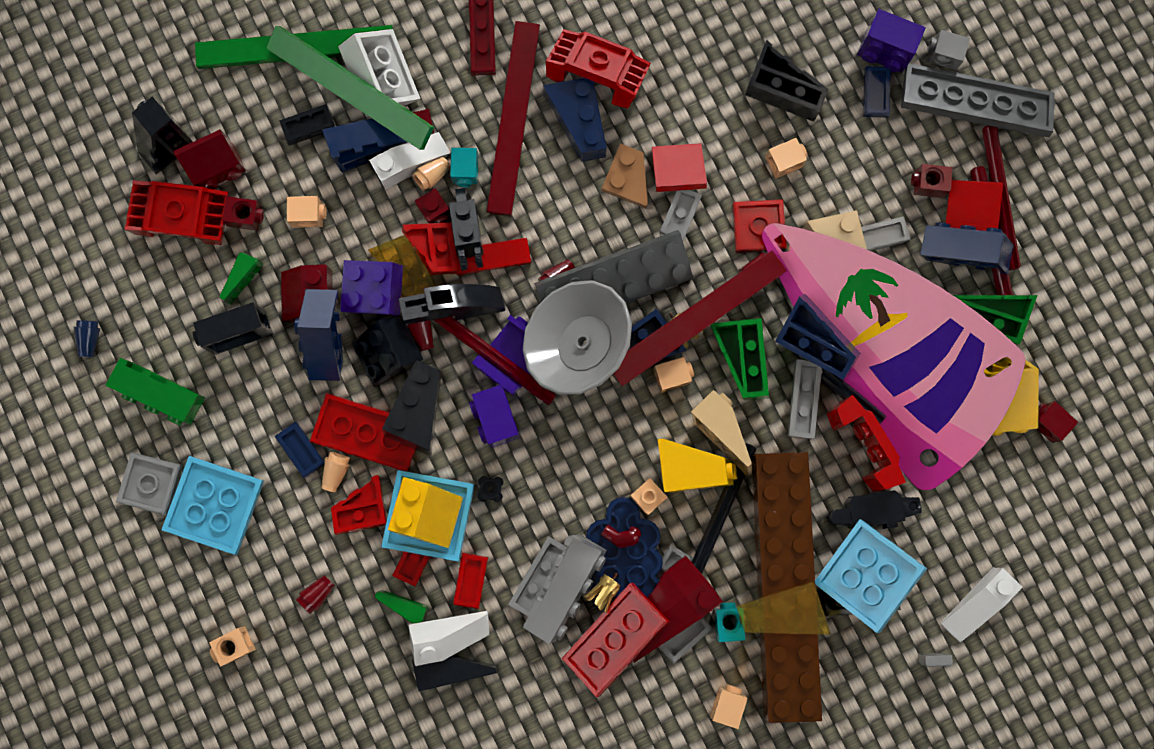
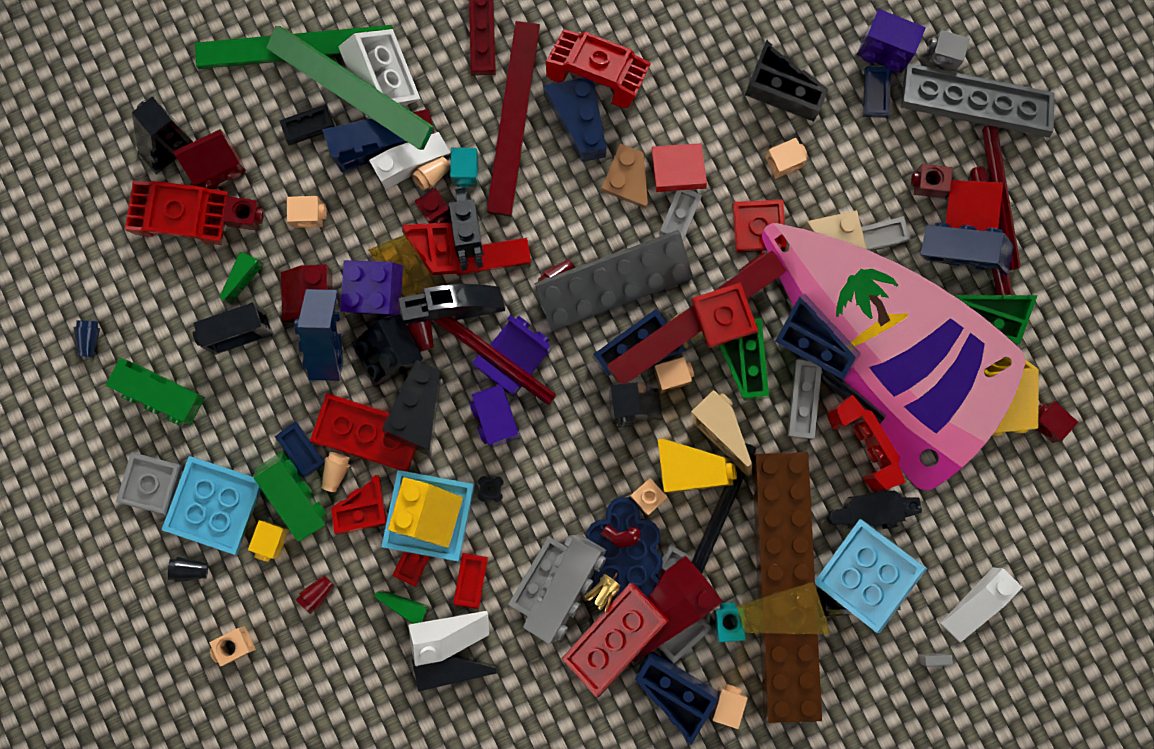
(186, 570): none -> black cone
(268, 540): none -> yellow brick
(290, 496): none -> green wedge
(562, 325): light grey dish -> none
(634, 403): none -> black wedge
(677, 693): none -> dark blue wedge
(724, 315): none -> red tile

